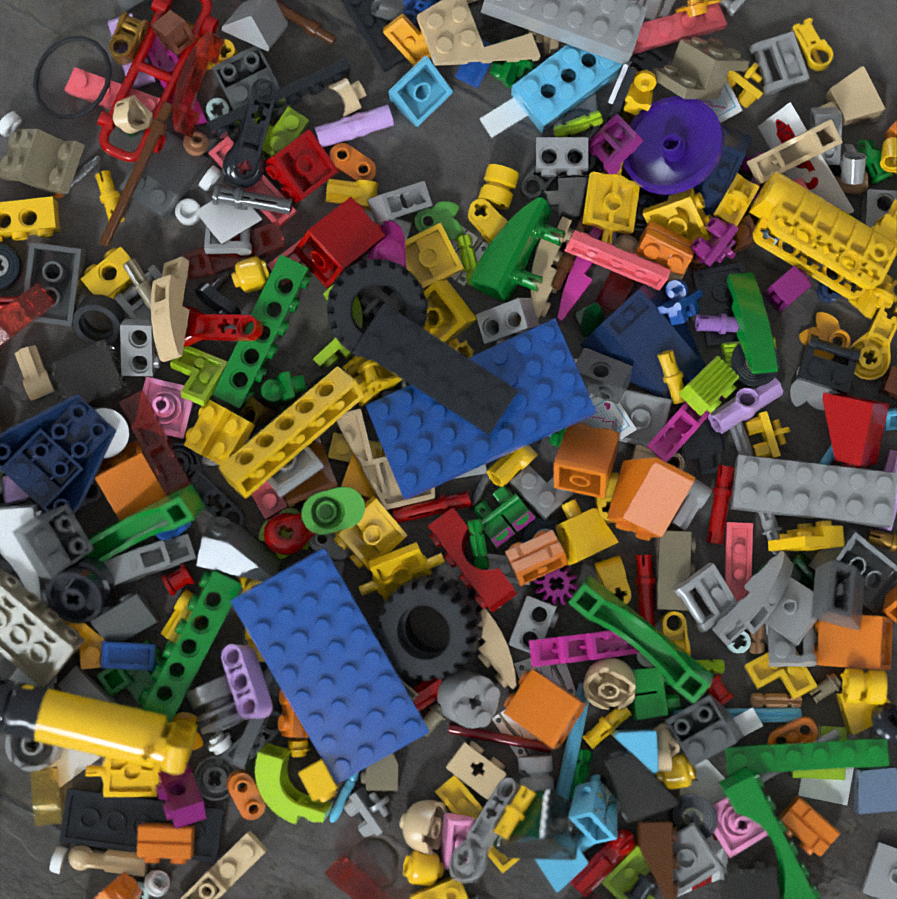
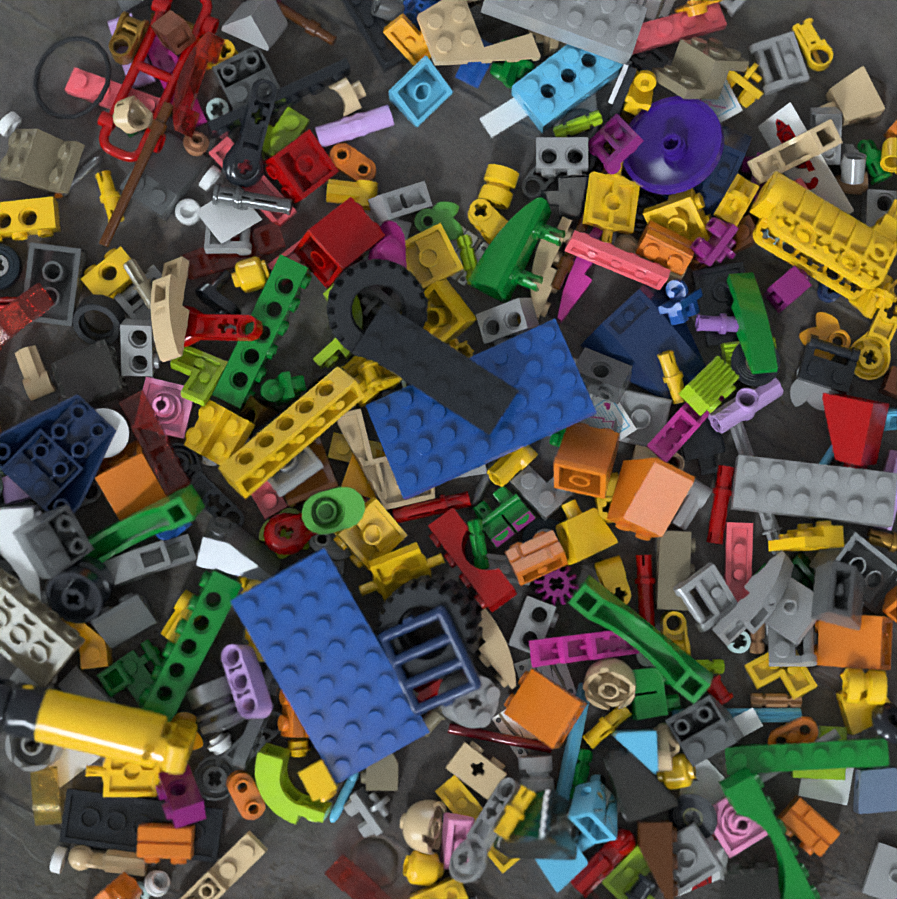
(127, 655): blue plate -> none
(177, 579): red bush -> none
(451, 636): none -> dark blue bar
(589, 318): dark green slope -> none
(614, 291): clear red slope -> none
(762, 425): yellow hips -> none
(826, 686): dark tan pin -> none

